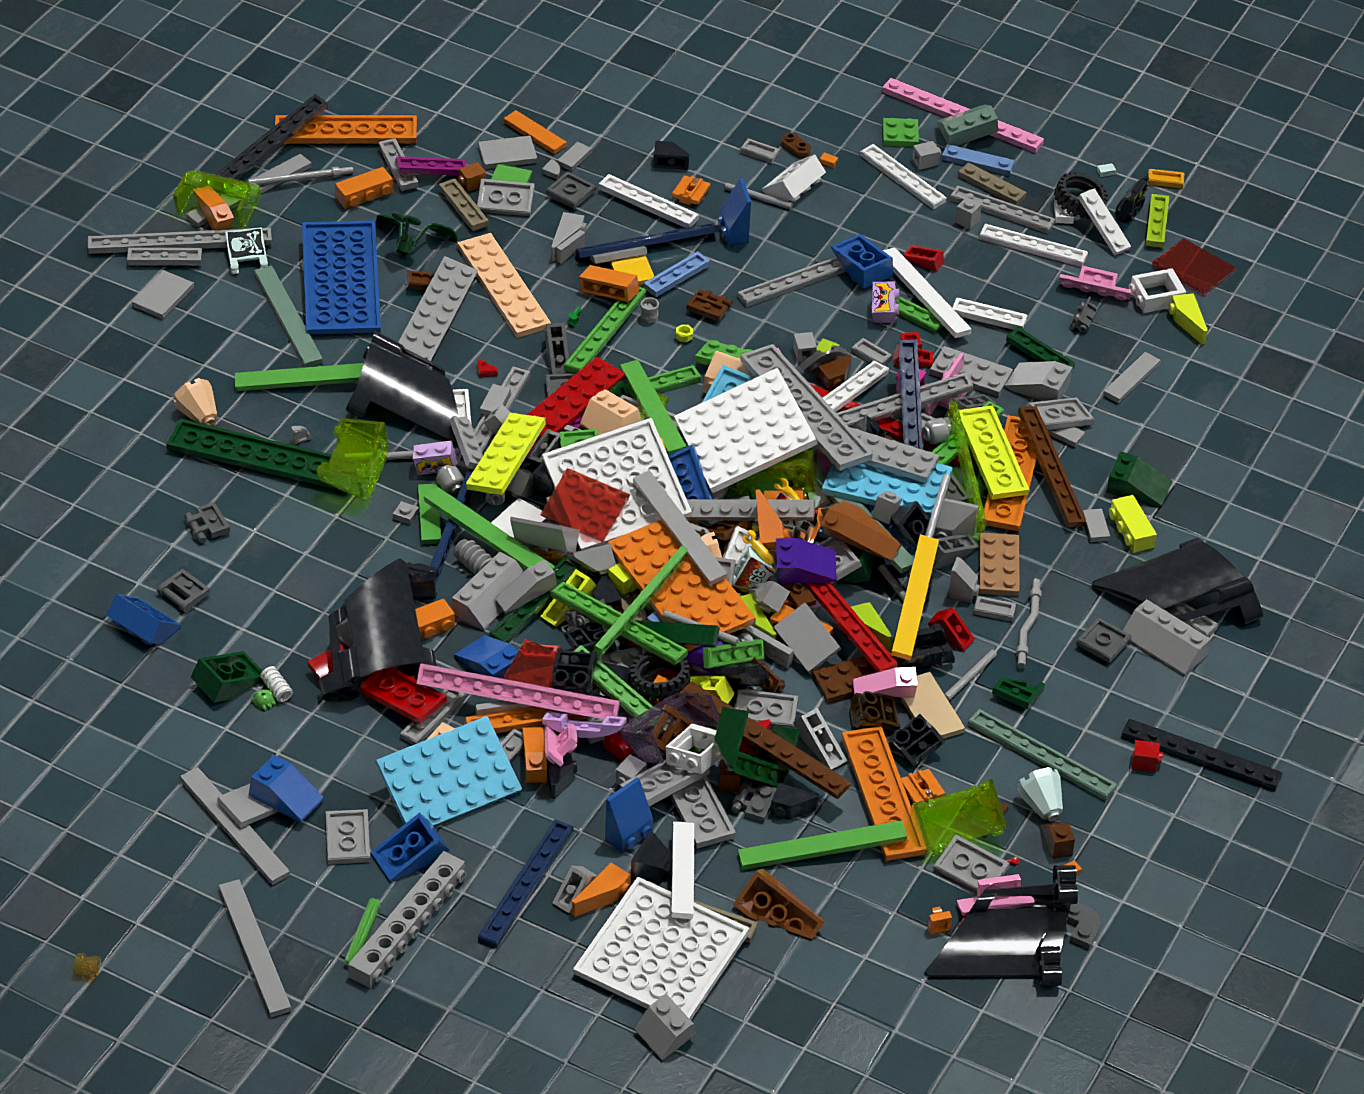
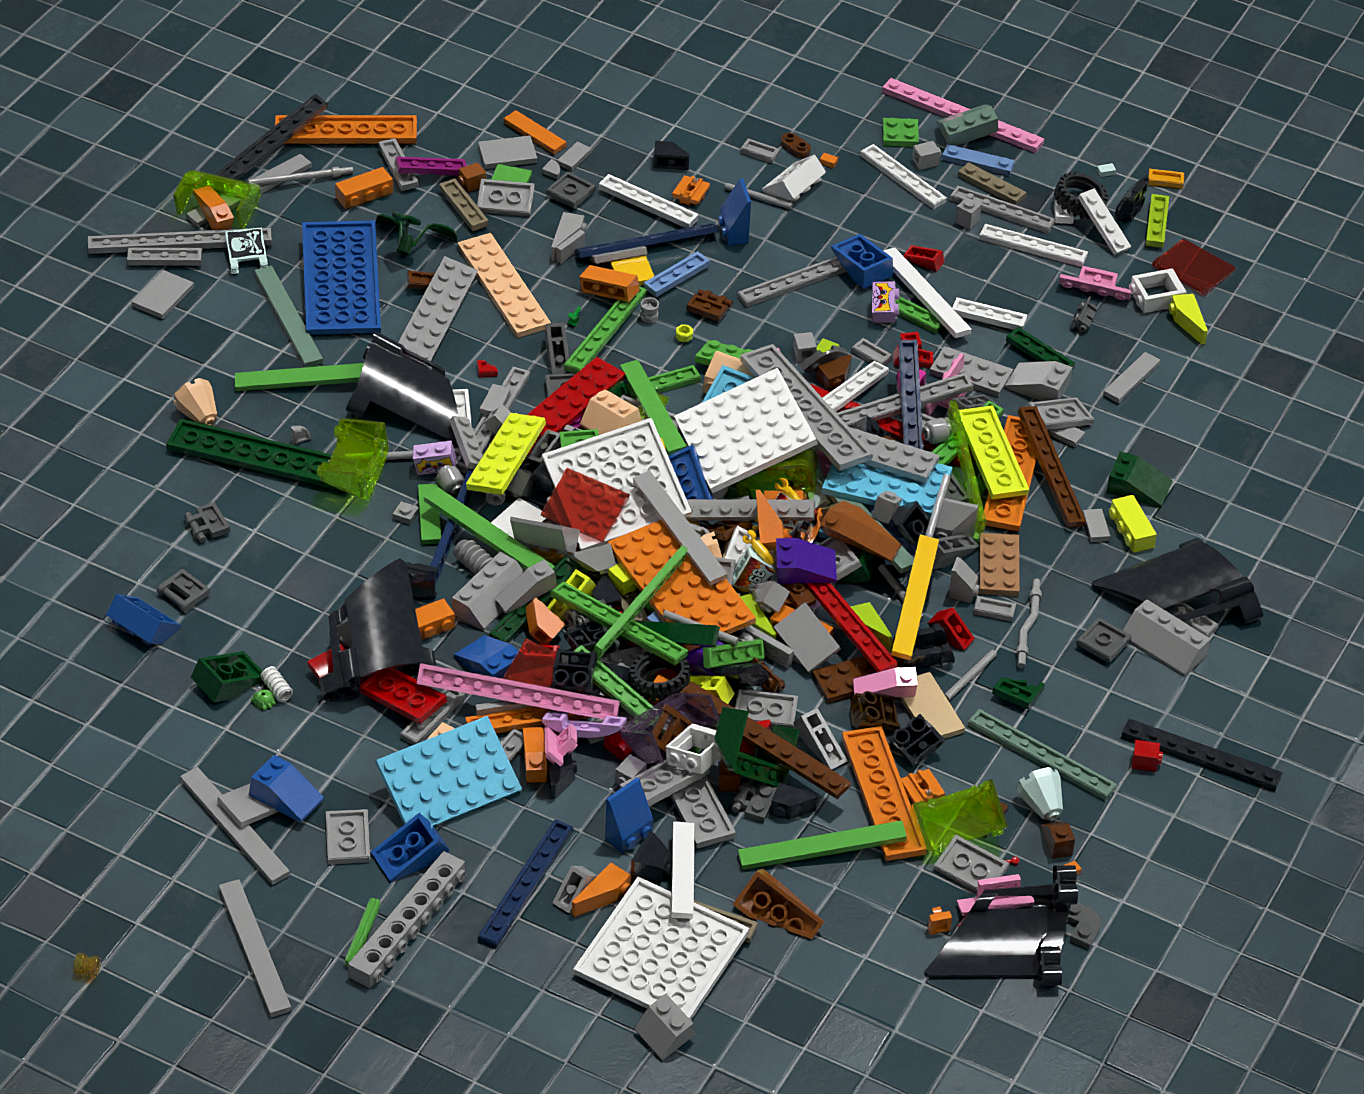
(542, 623): none -> slope

